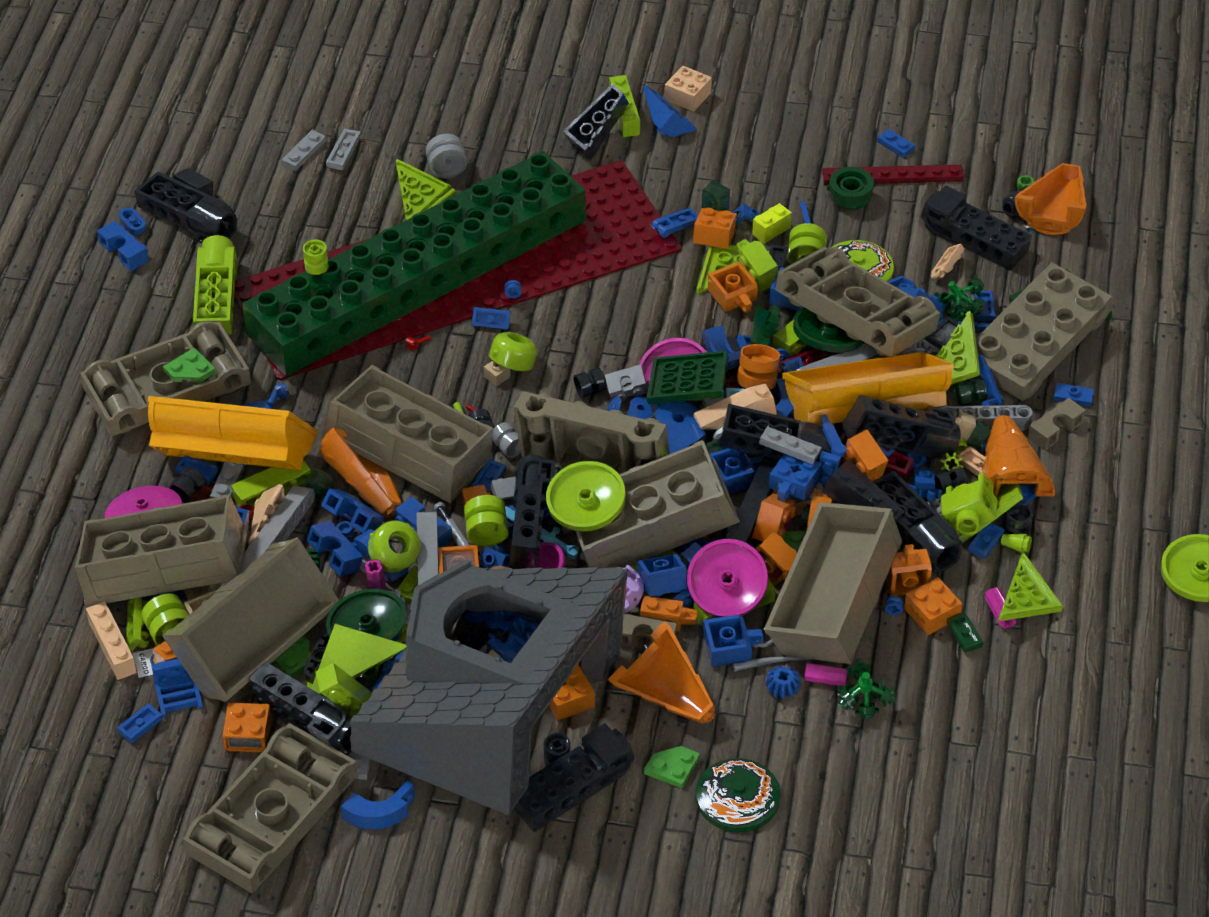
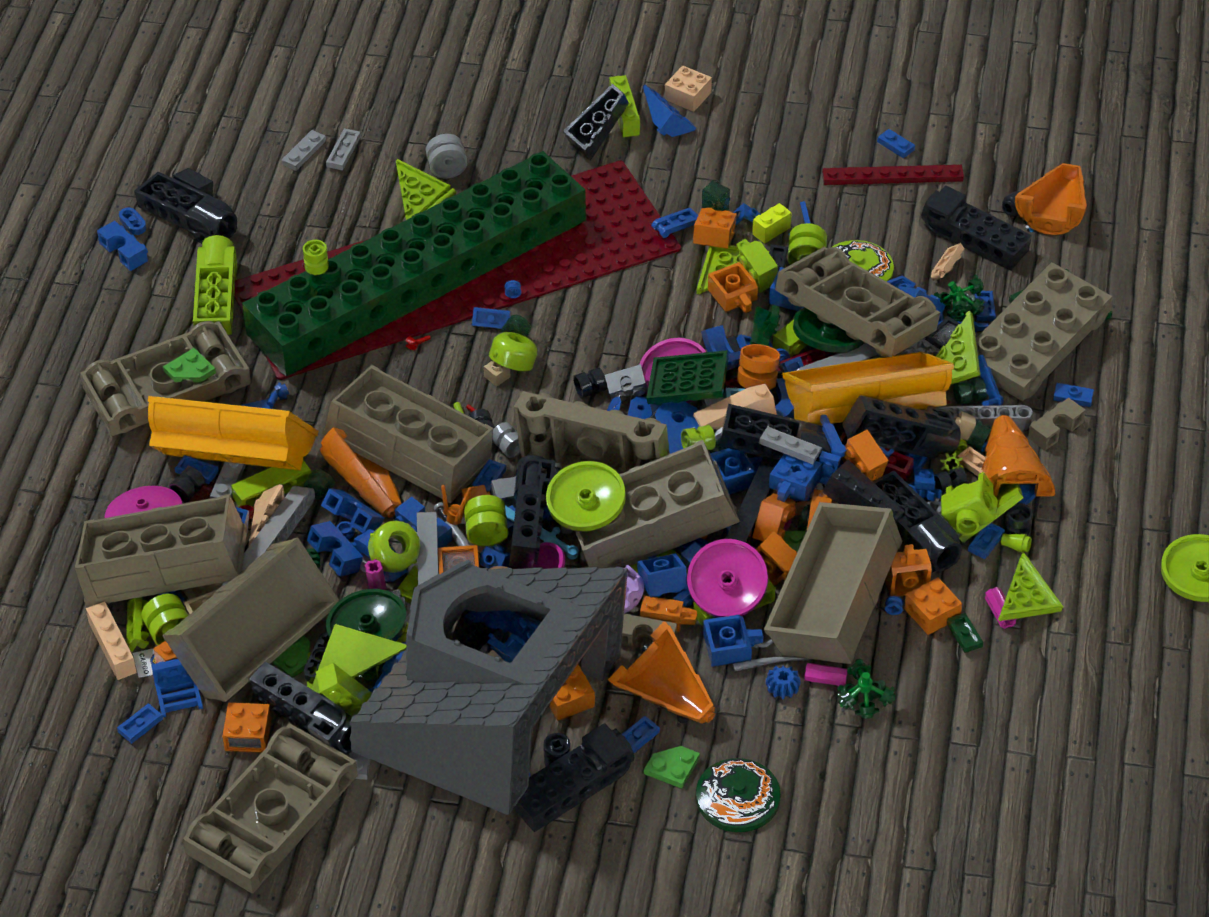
(379, 814): blue arch -> none
(456, 511): none -> orange plant
(518, 325): none -> clear green wheel
(641, 733): none -> blue plate
(691, 435): none -> lime wheel
(851, 188): dark green piece -> none
(1024, 181): bright green tile -> none

